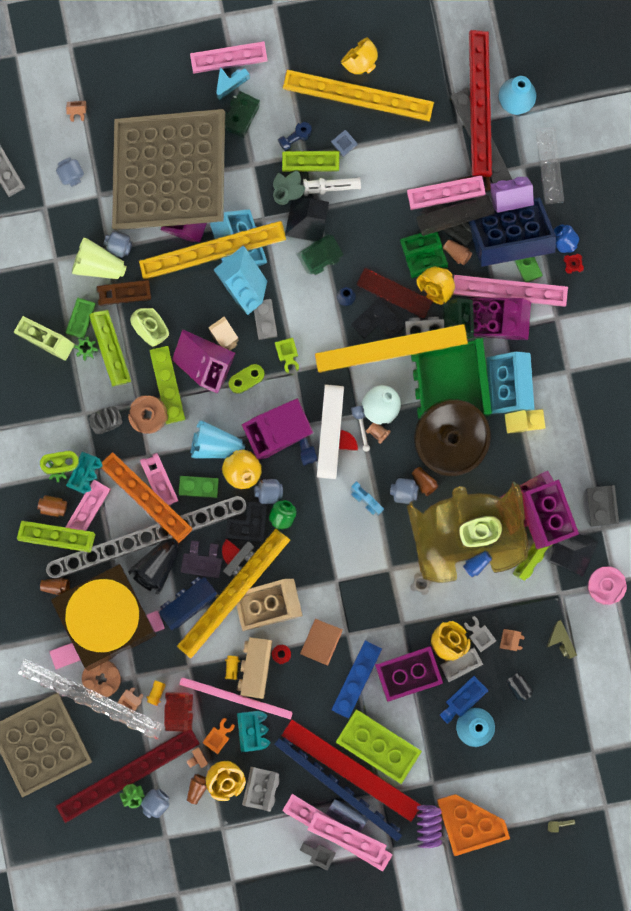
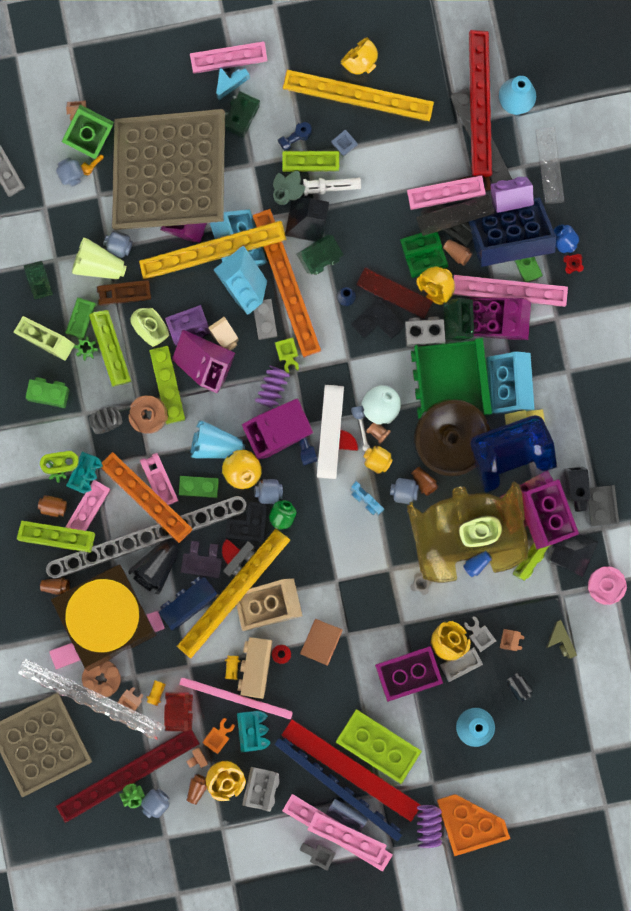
(38, 279): none -> clear green slope
(46, 393): none -> bright green brick
(87, 131): none -> bright green brick
(87, 169): none -> light orange hand
(191, 320): none -> medium lavender bracket
(246, 378): lime plate -> none
(272, 387): none -> medium lavender piece
(289, 290): none -> orange plate
(356, 679): blue plate -> none
(377, 459): none -> yellow head
(391, 348): yellow tile -> none
(464, 699): blue plate -> none
(511, 448): none -> clear blue windscreen
(553, 826): olive hand -> none
(577, 478): none -> black torso

